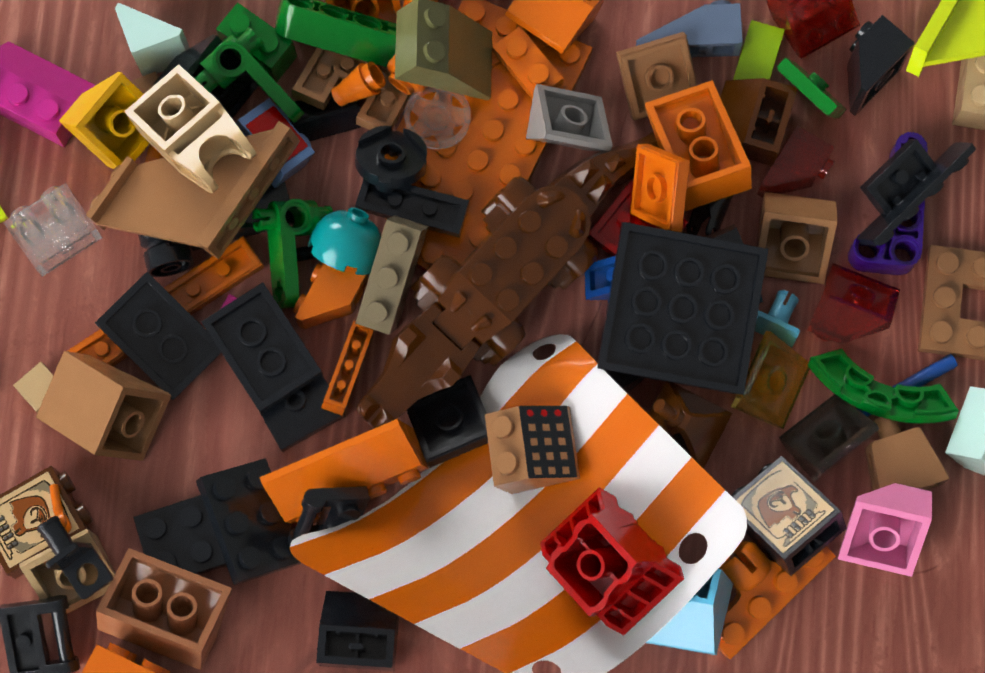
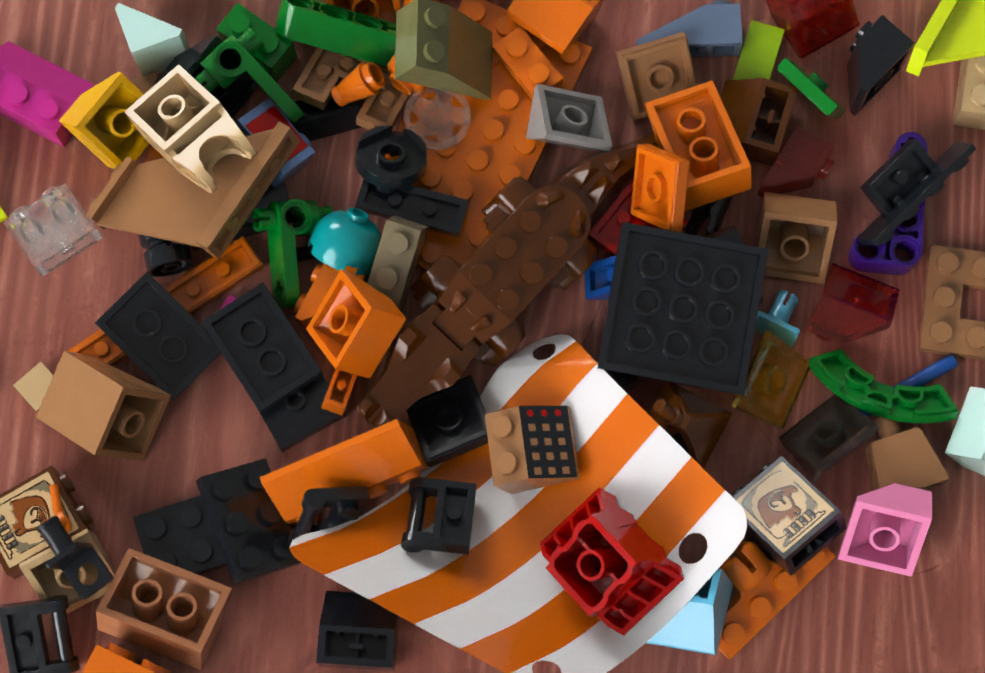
(355, 325): none -> orange slope
(452, 516): none -> black plate

